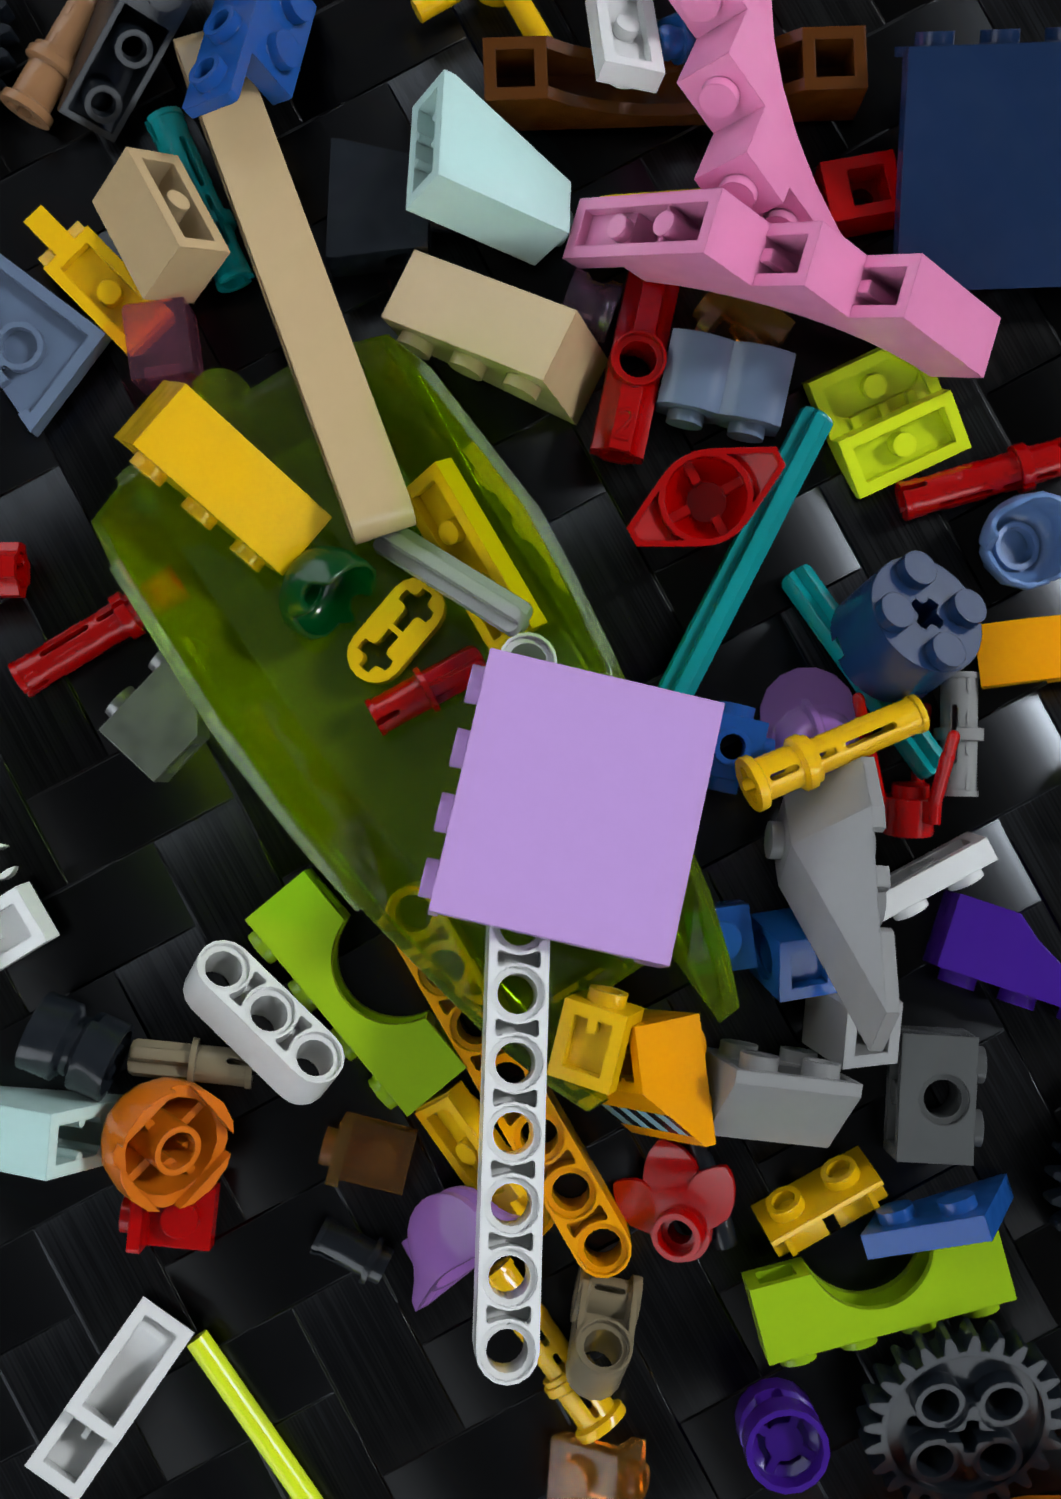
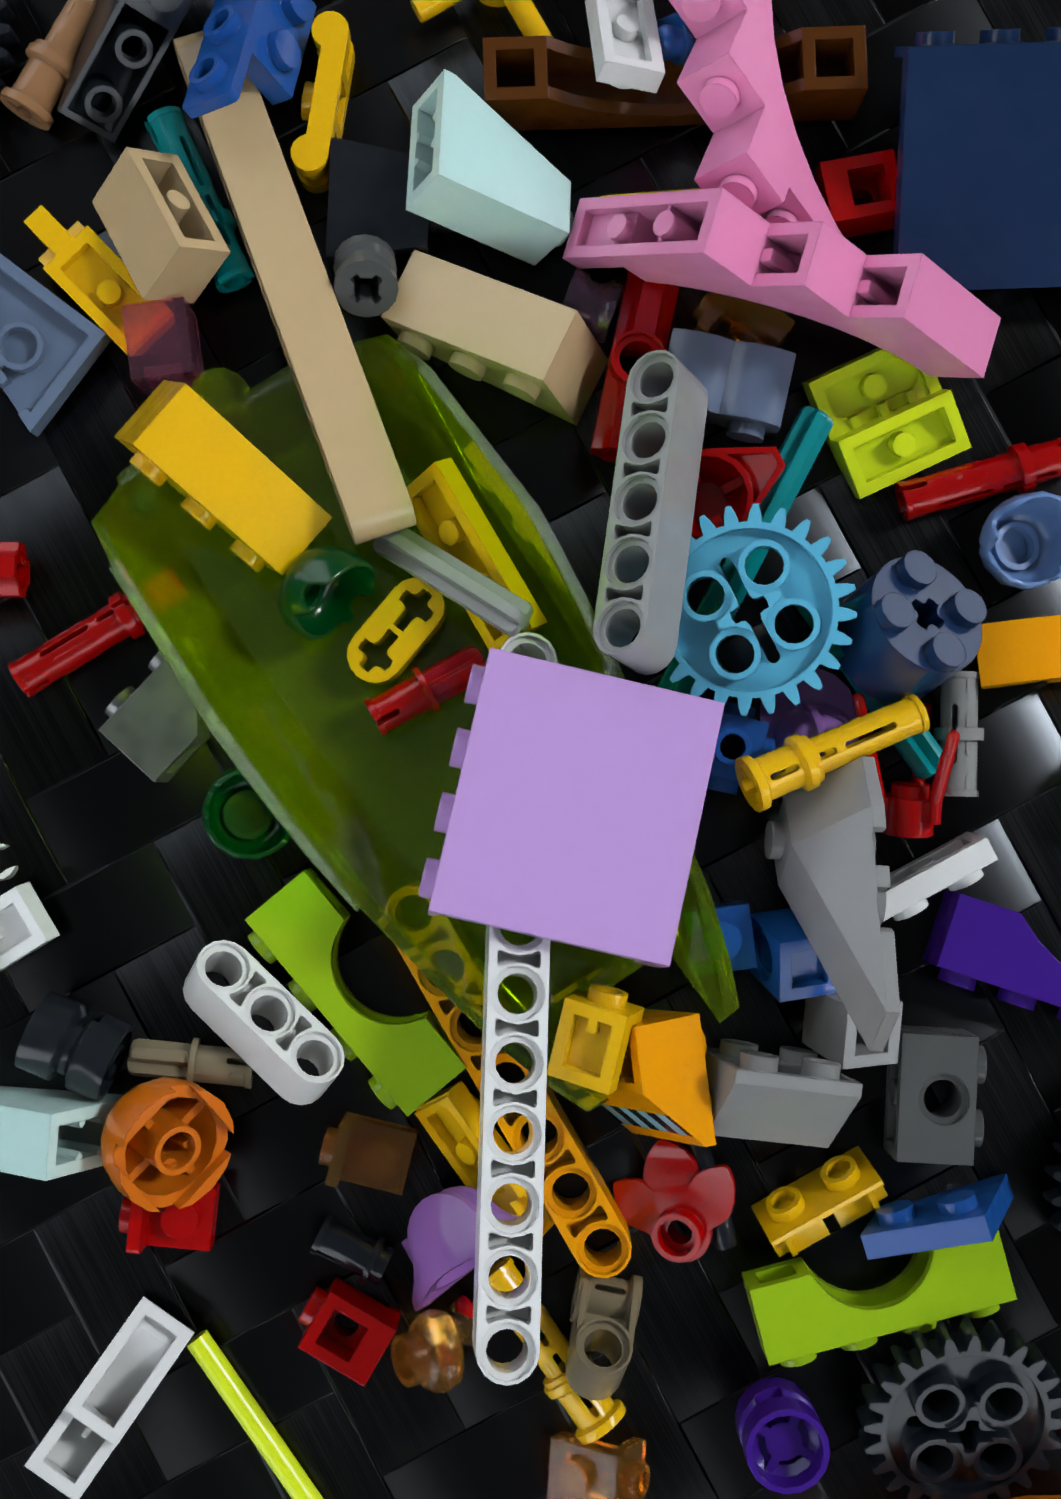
(240, 820): none -> dark green hair
(324, 100): none -> yellow plate
(347, 1350): none -> red brick
(365, 258): none -> dark grey wheel
(433, 1348): none -> clear orange animal
(651, 514): none -> light grey beam
(804, 583): none -> medium azure gear

